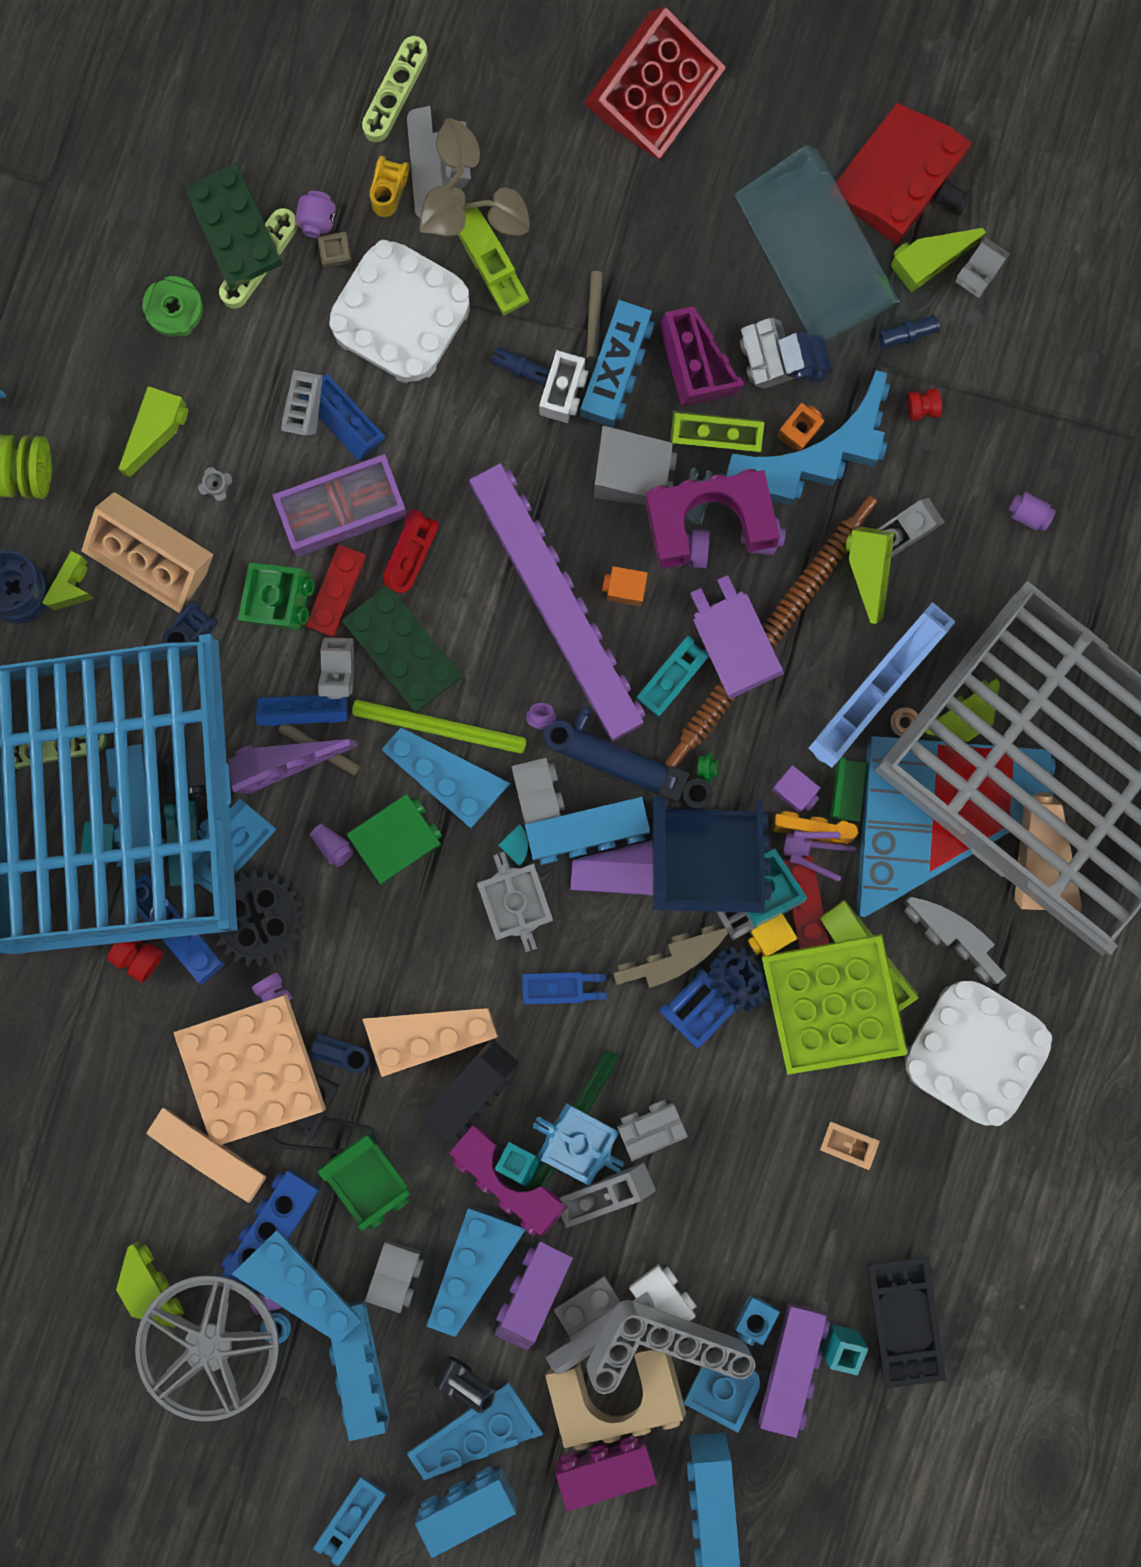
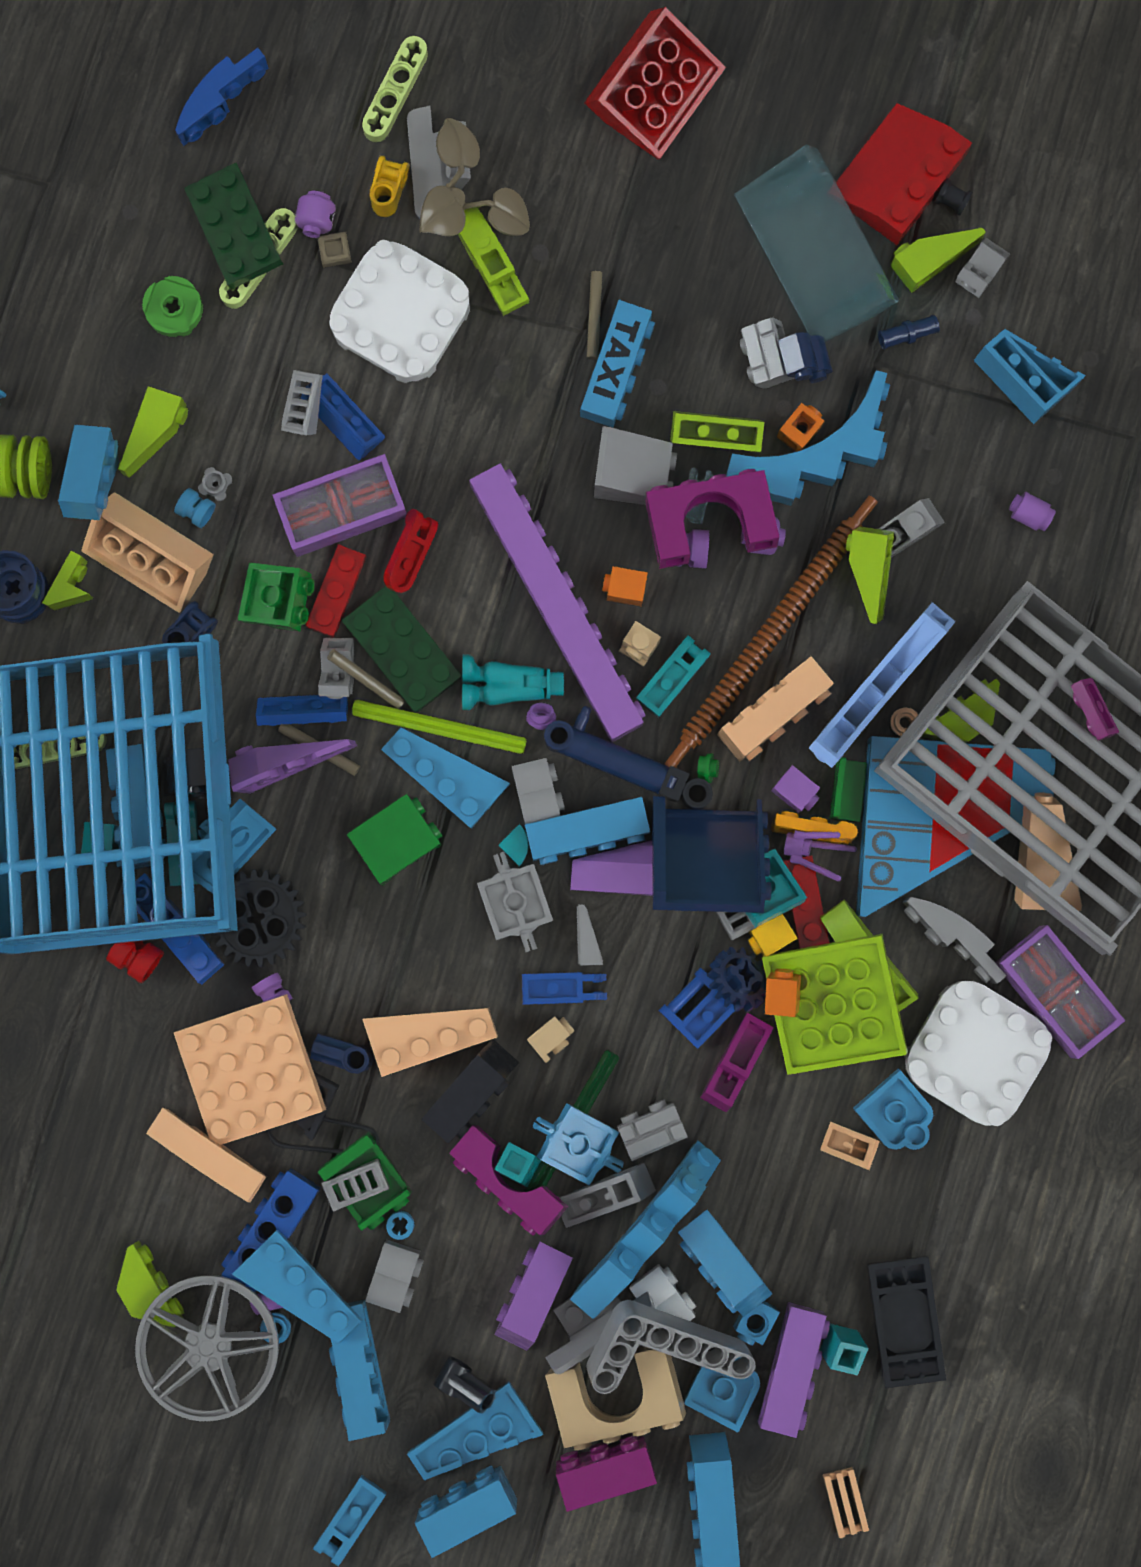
(88, 472): none -> dark azure wedge
(195, 508): none -> dark azure wheel
(208, 100): none -> blue slope
(332, 846): medium lavender cone -> none
(365, 678): none -> dark tan bar
(374, 1166): none -> light grey slope
(409, 1226): none -> dark azure bush
(475, 1260): dark azure wedge -> none
(507, 683): none -> teal piece
(520, 366): dark blue pin -> none
(551, 1037): none -> tan brick
(562, 386): white brick -> none
(587, 944): none -> light grey slope
(639, 643): none -> tan brick
(647, 1232): none -> dark azure arch
(684, 955): dark tan slope -> none
(695, 360): magenta wedge -> none
(723, 1264): none -> dark azure brick
(735, 640): medium lavender tile -> none
(737, 1063): none -> magenta slope
(776, 709): none -> light nougat wedge
(782, 993): none -> orange brick
(852, 1528): none -> light nougat tile
(897, 1113): none -> dark azure plate
(921, 405): red wheel -> none
(1026, 375): none -> dark azure wedge
(1059, 992): none -> clear brick
(1091, 702): none -> magenta plate

